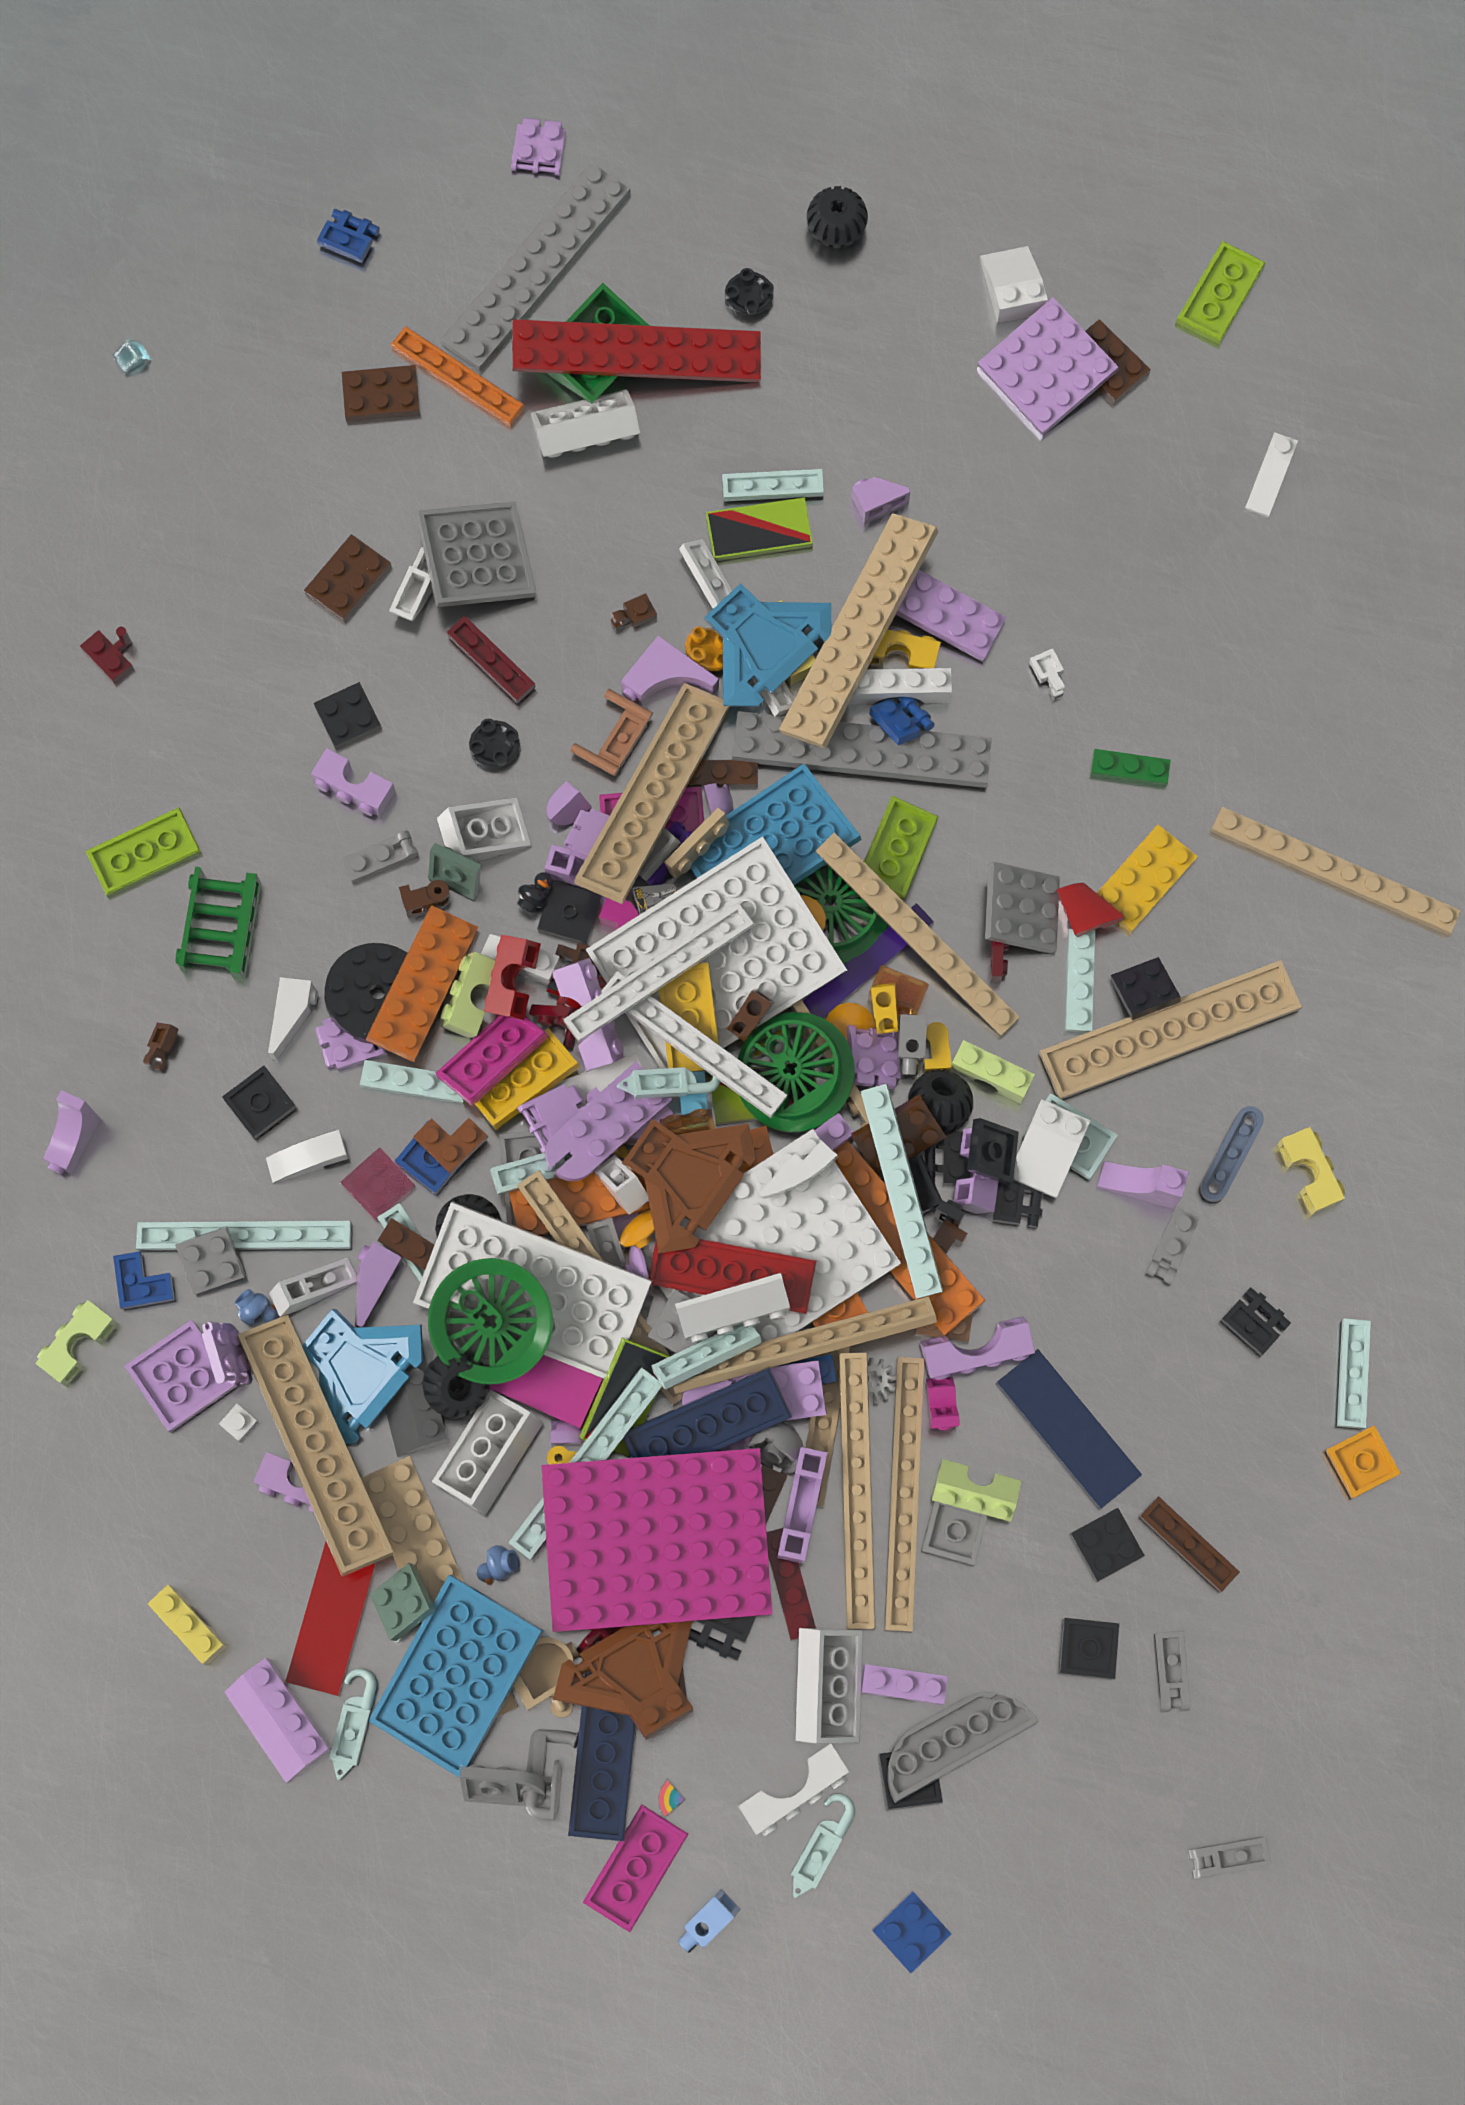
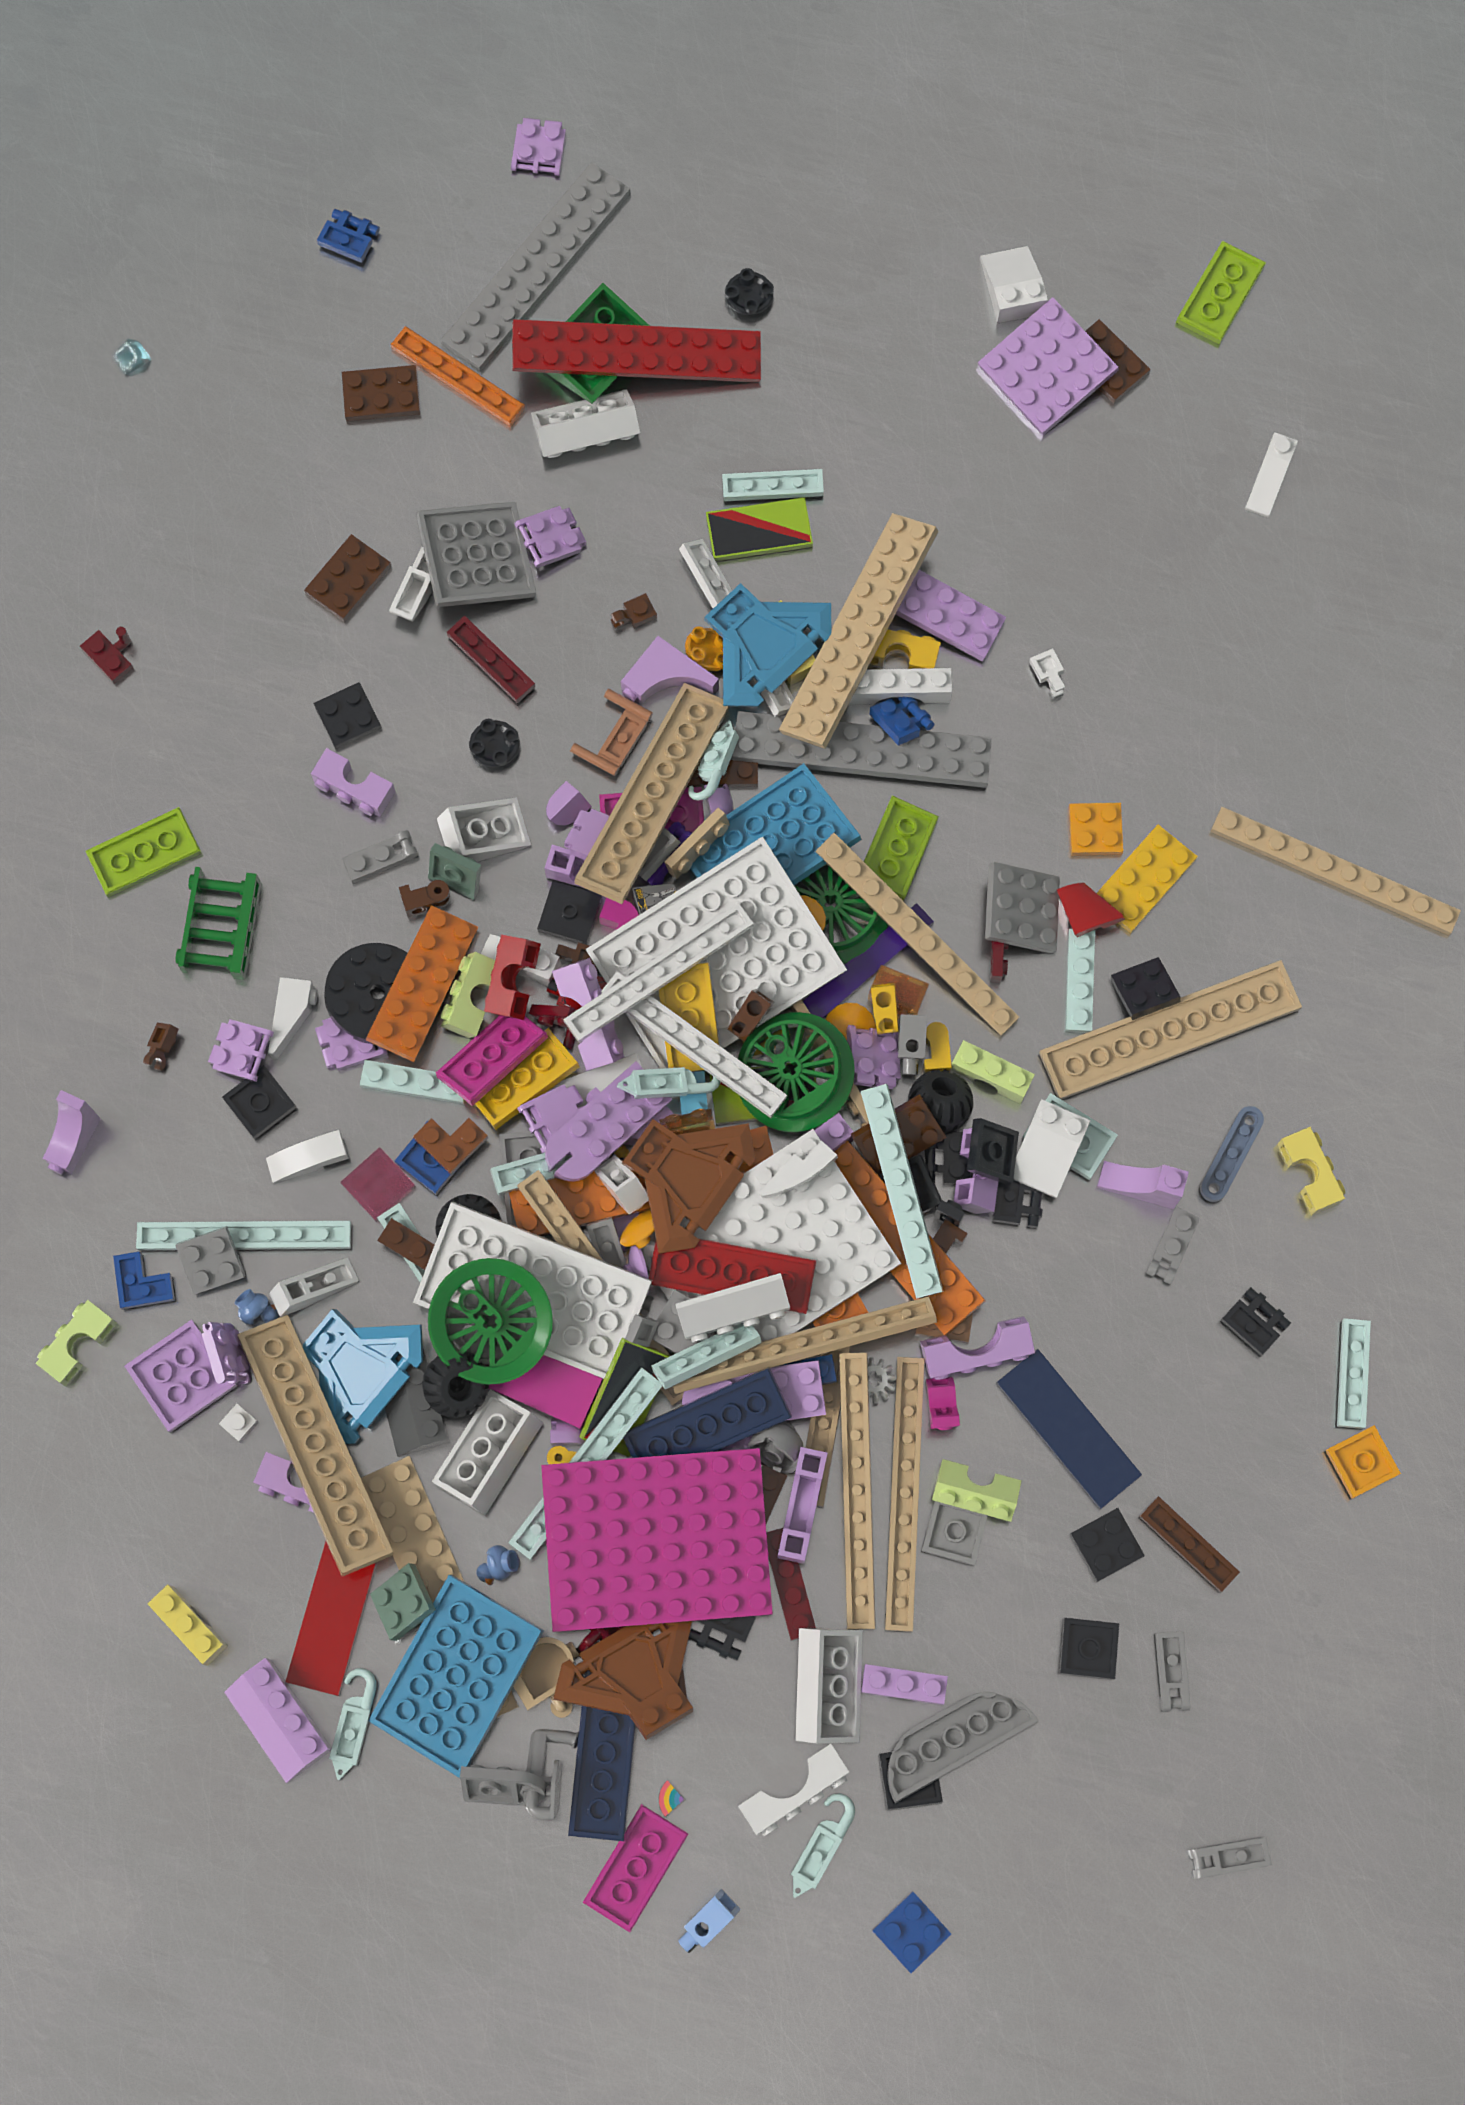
(239, 1049): none -> lavender plate
(372, 1276): lavender slope -> none
(532, 895): black animal -> none
(551, 535): none -> lavender plate
(641, 1330): none -> light grey plate
(716, 760): none -> light aqua plate
(837, 217): black wheel -> none
(877, 497): lavender slope -> none
(1095, 829): none -> light orange plate
(1130, 767): green plate -> none

